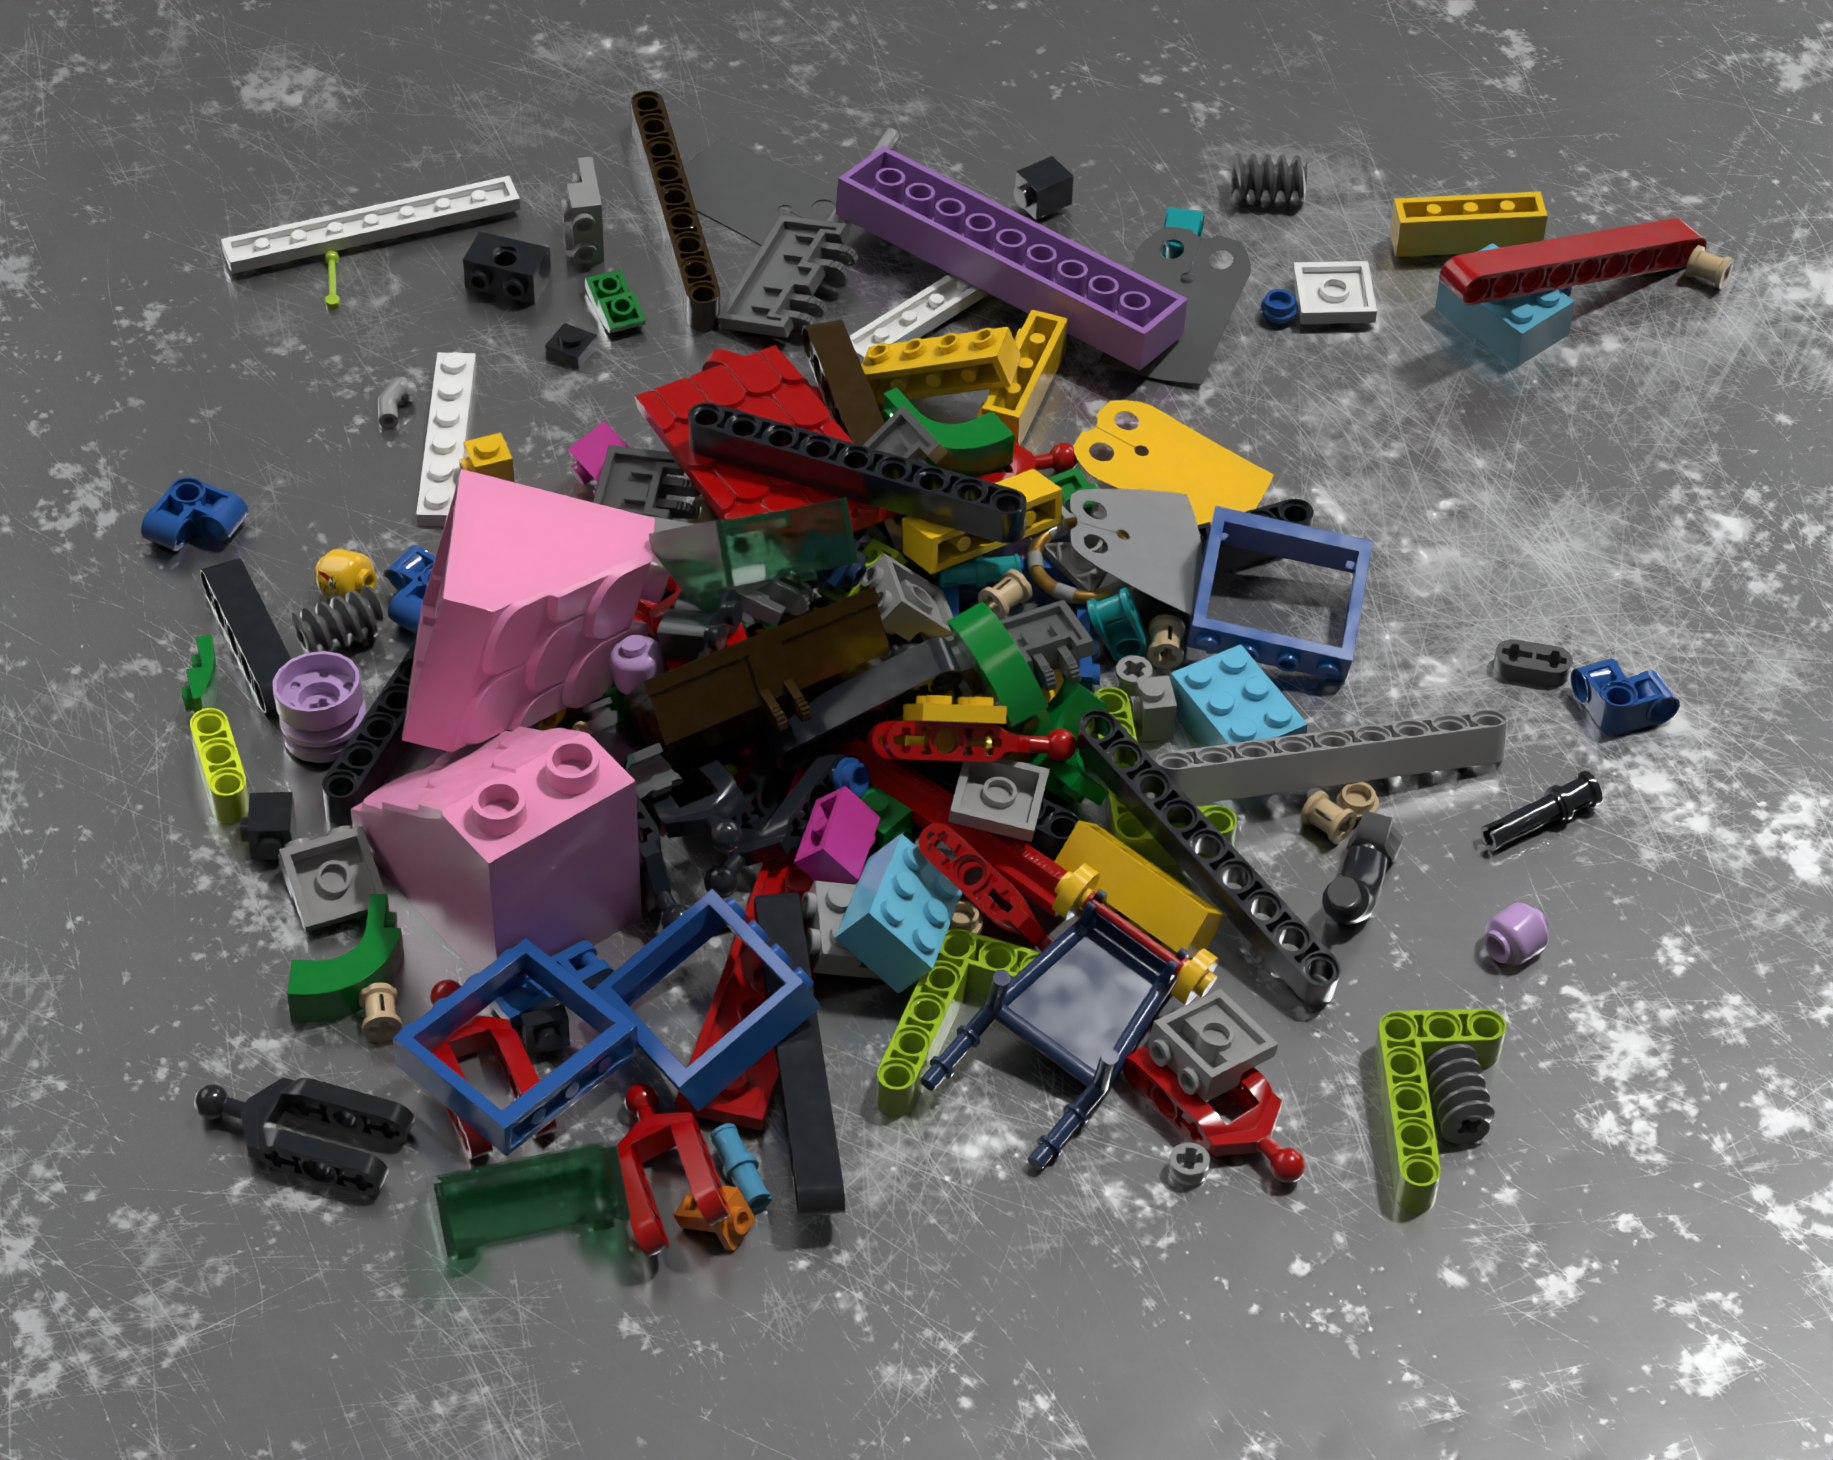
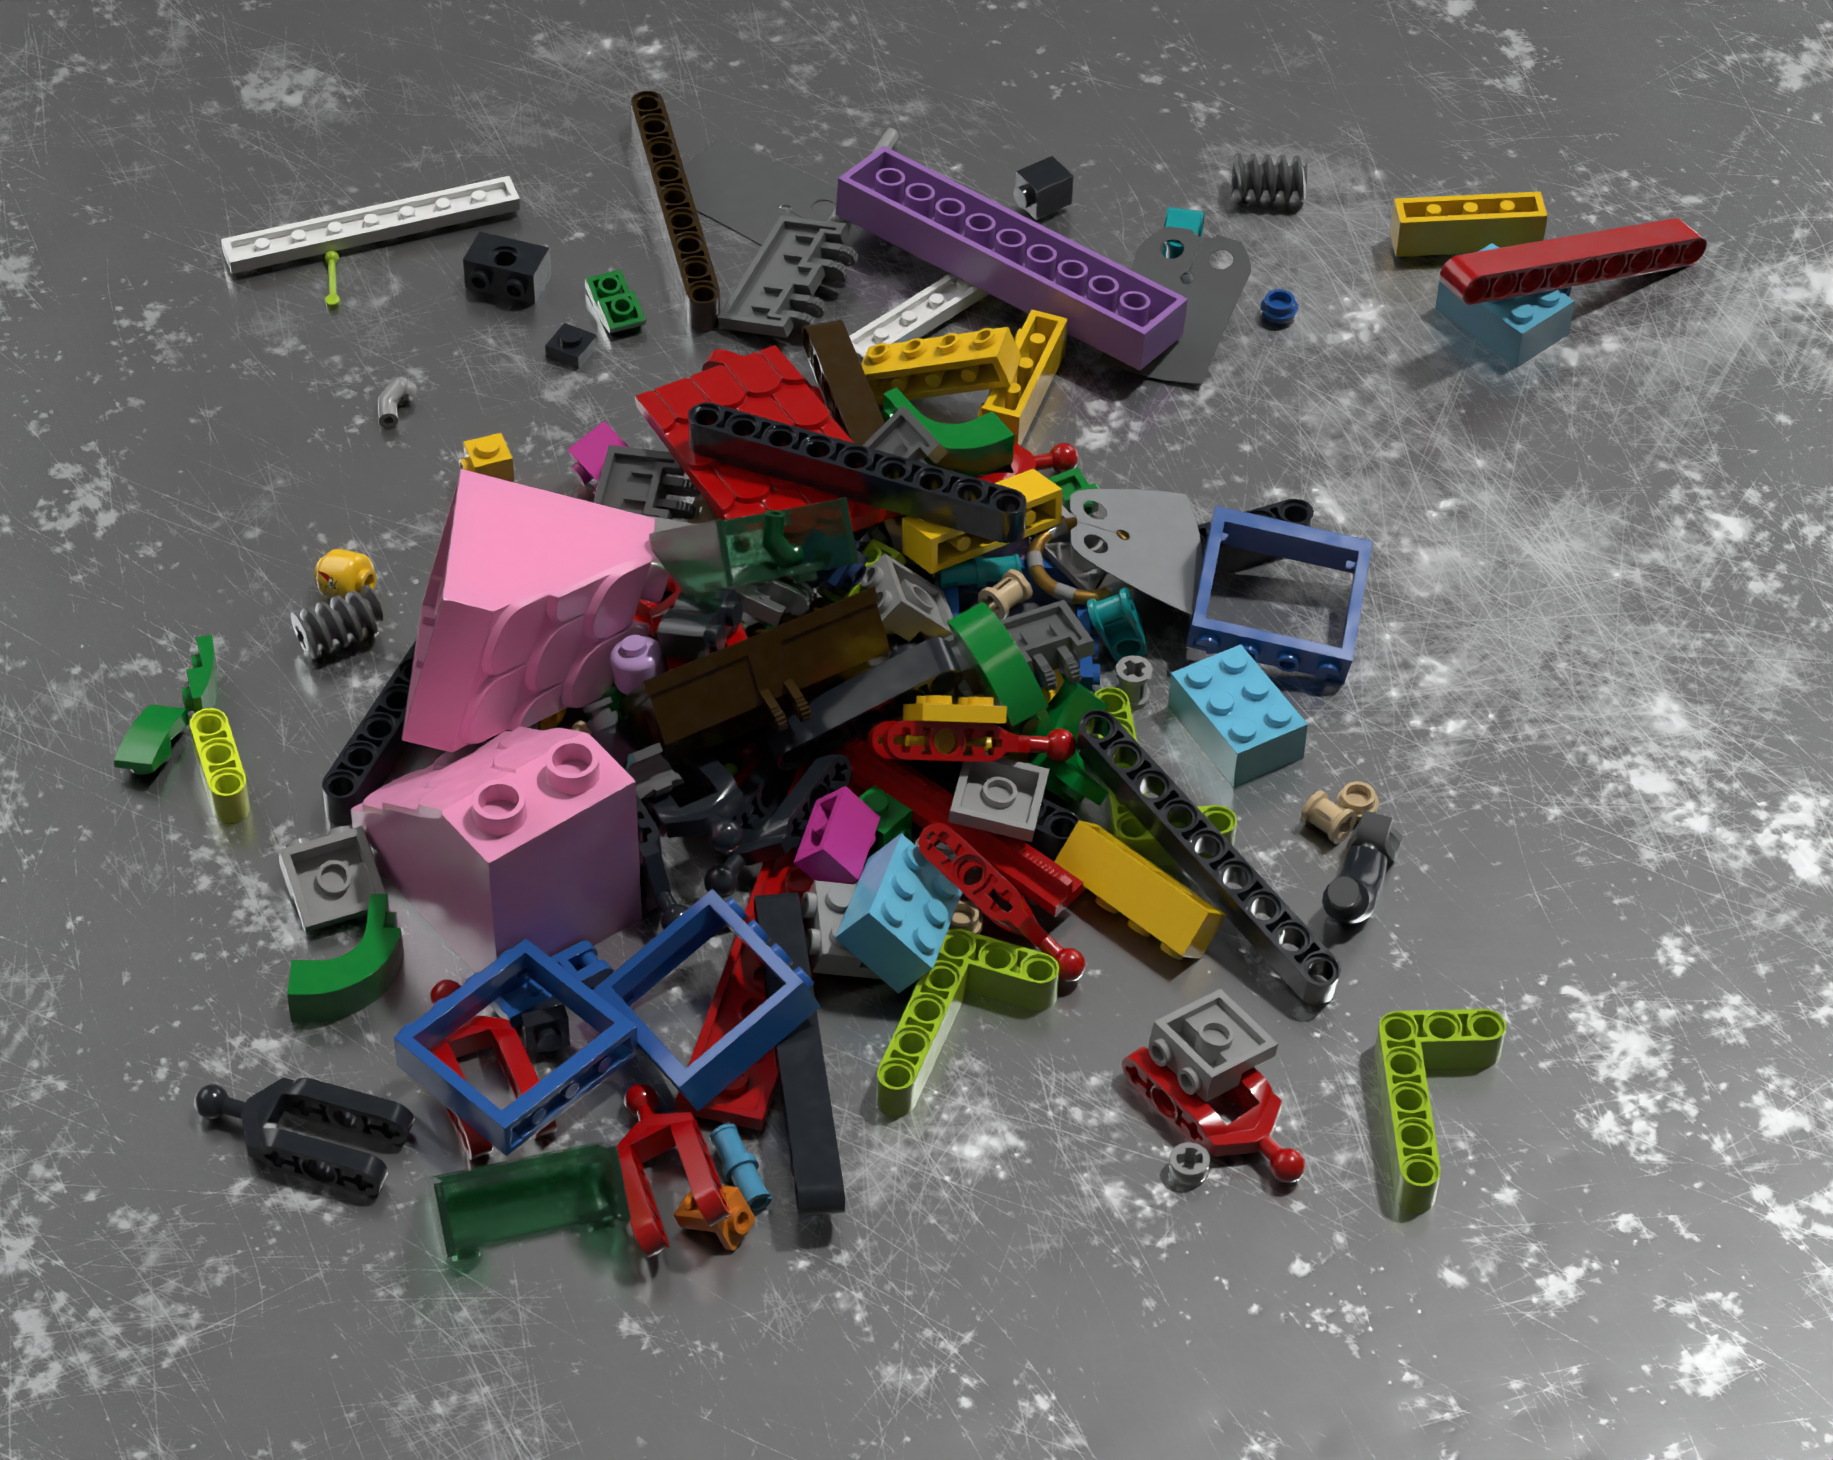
(149, 738): none -> green slope
(193, 509): blue piece -> none
(246, 626): black beam -> none
(268, 824): black brick -> none
(318, 704): lavender wheel -> none
(378, 1011): tan bush -> none
(410, 577): blue piece -> none
(445, 435): white plate -> none
(584, 215): light grey plate -> none
(775, 544): none -> dark green arm
(852, 775): blue plate -> none
(1082, 1000): dark blue piece -> none
(1153, 709): light grey brick -> none
(1166, 641): tan bush -> none
(1176, 461): yellow piece -> none
(1334, 292): white plate -> none
(1337, 756): light grey beam -> none
(1459, 1093): dark grey piece -> none
(1516, 934): lavender head -> none
(1533, 662): dark grey beam -> none
(1557, 804): black pin -> none
(1622, 702): blue piece -> none
(1709, 267): tan bush -> none

